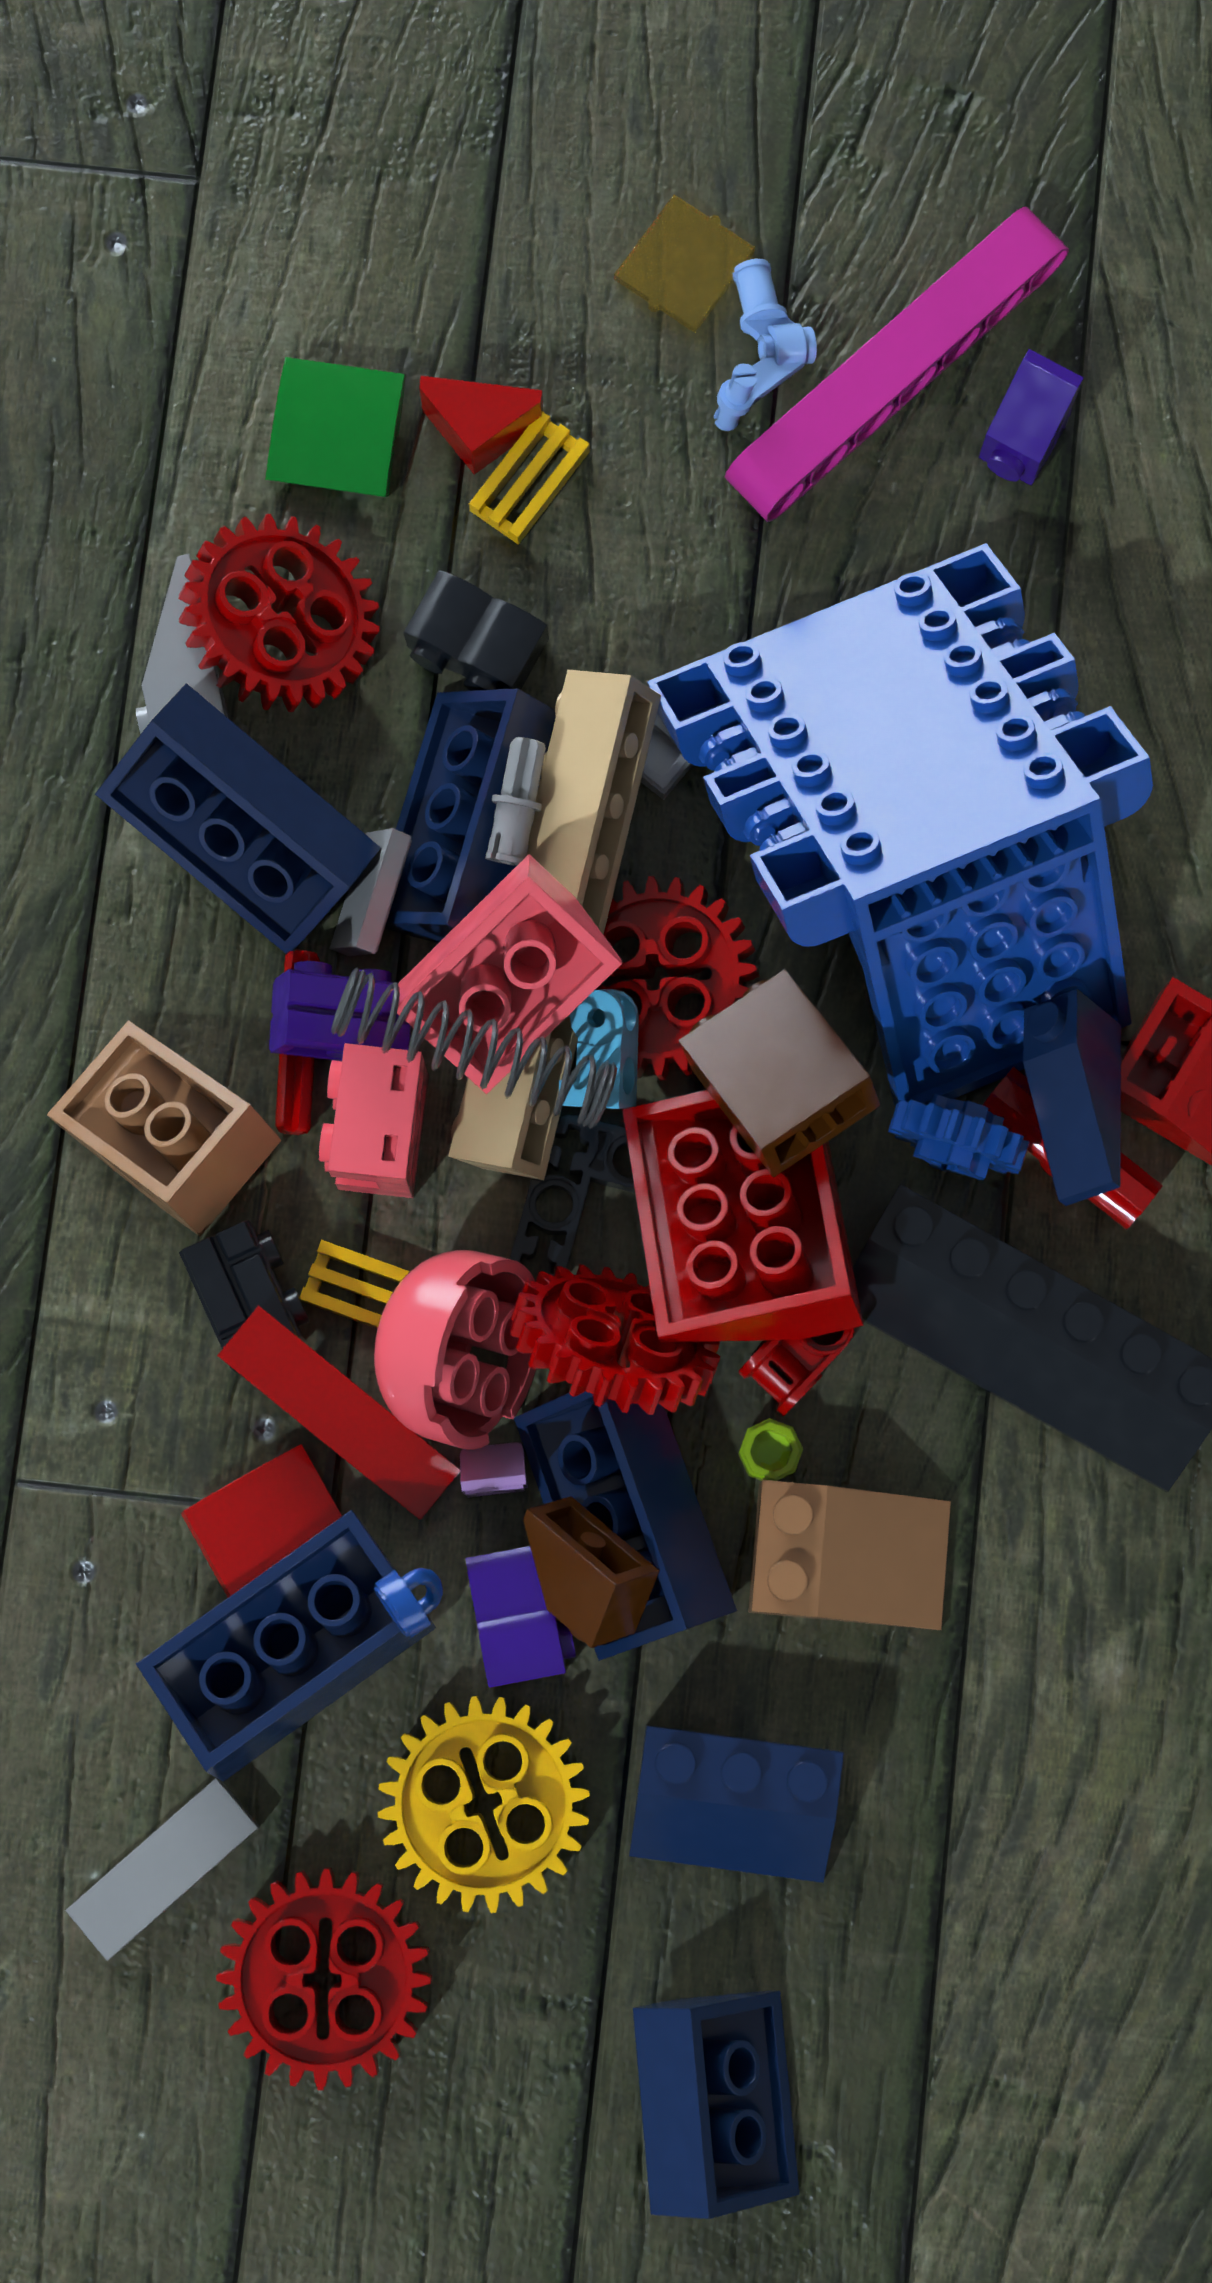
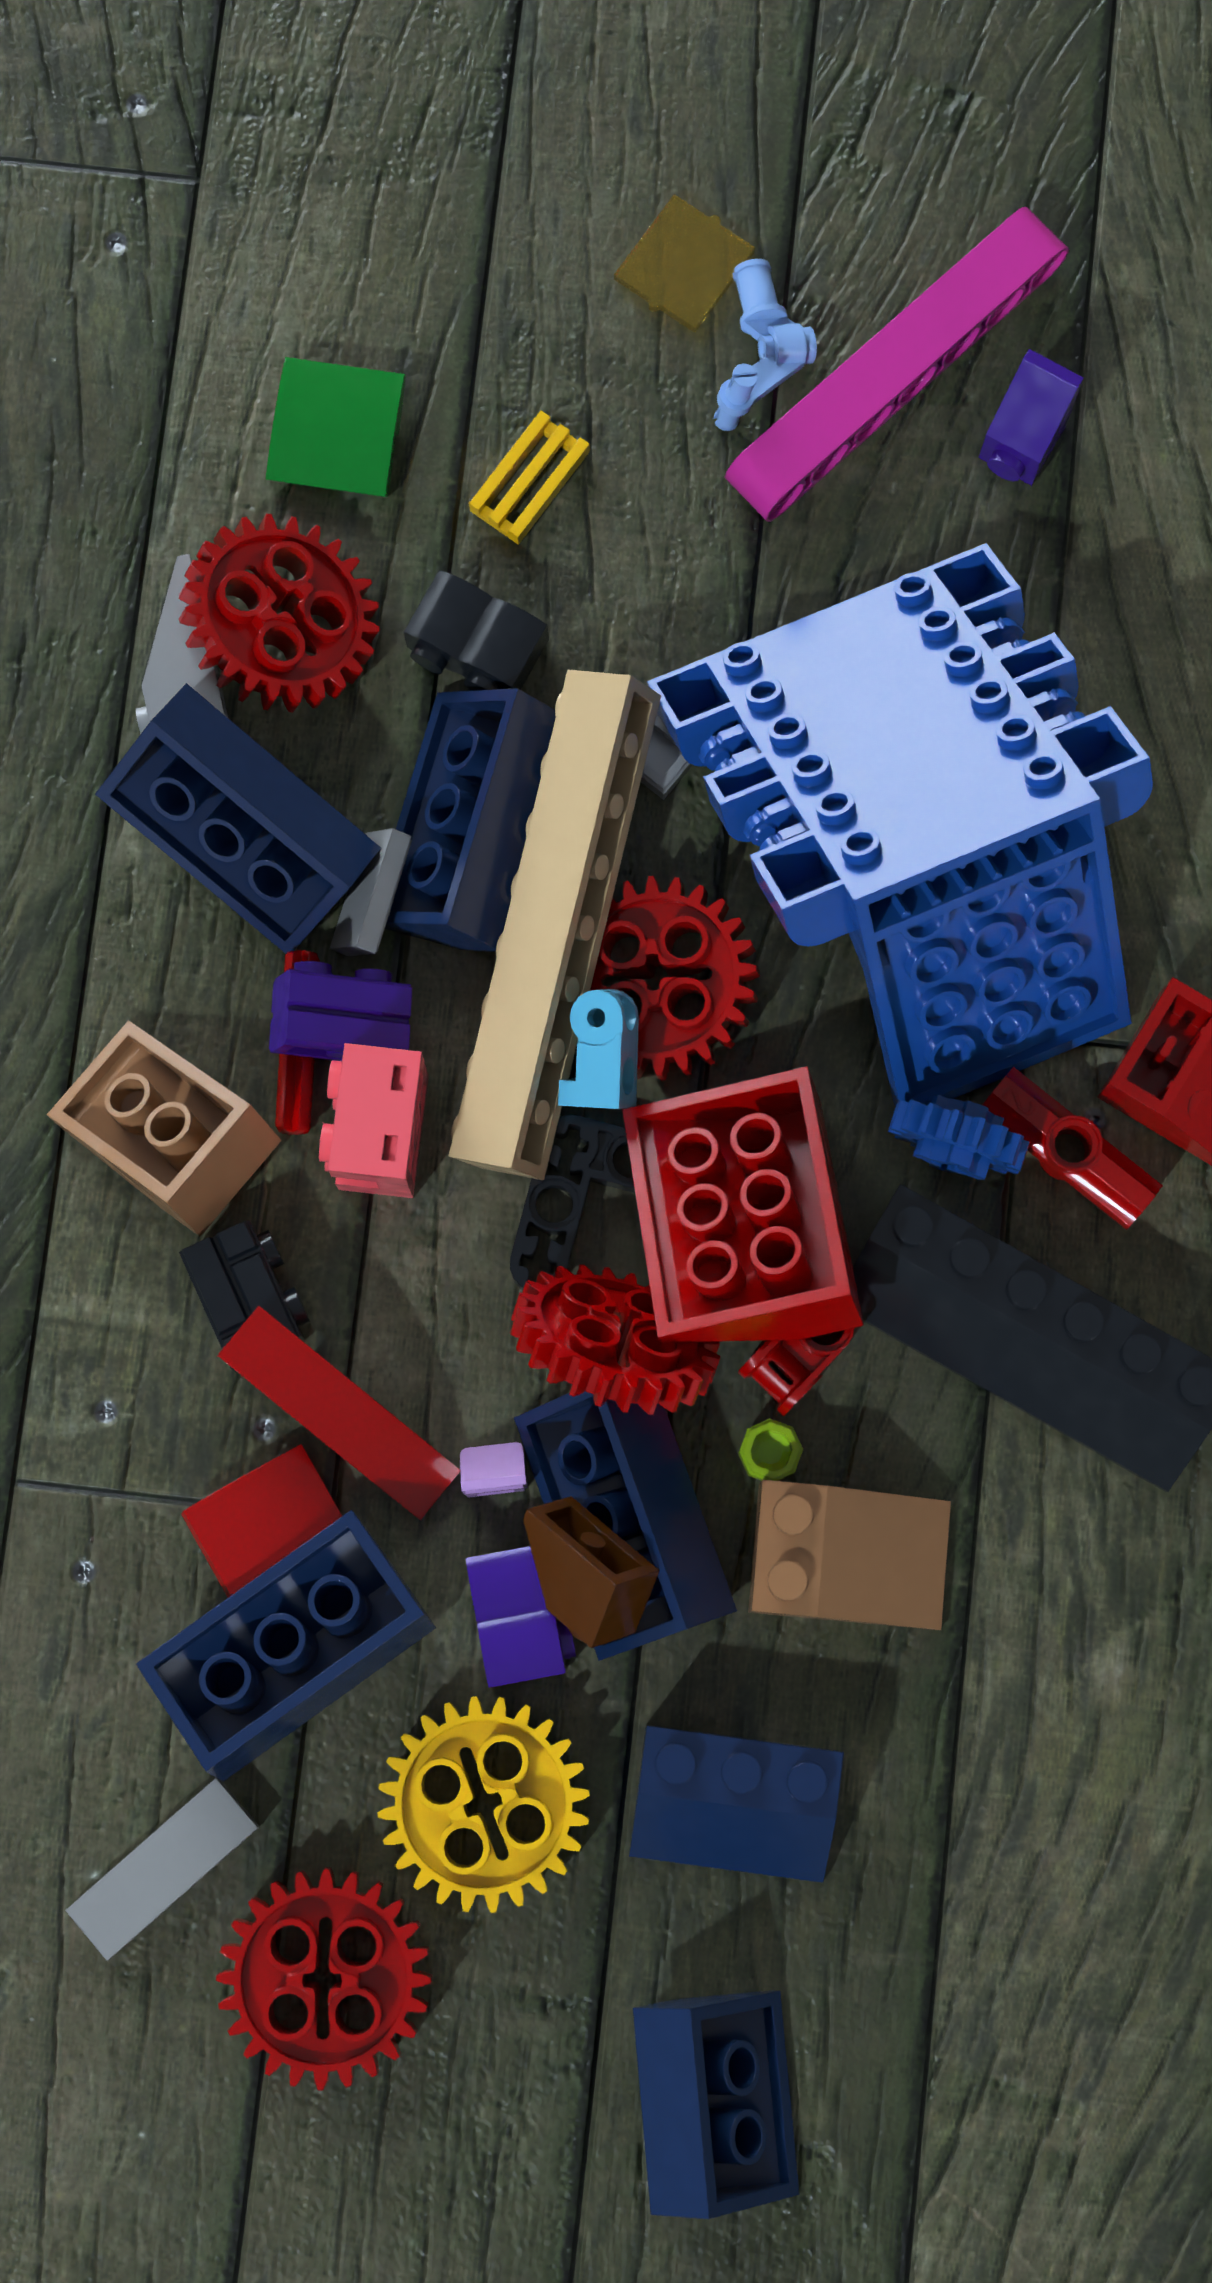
(319, 1273): yellow tile -> none
(402, 1605): blue tile -> none
(427, 1343): coral cylinder -> none
(478, 417): red slope -> none
(514, 958): coral slope -> none
(517, 802): light grey axle -> none
(599, 1083): dark grey piece -> none
(779, 1072): brick -> none
(1076, 1092): dark blue slope -> none

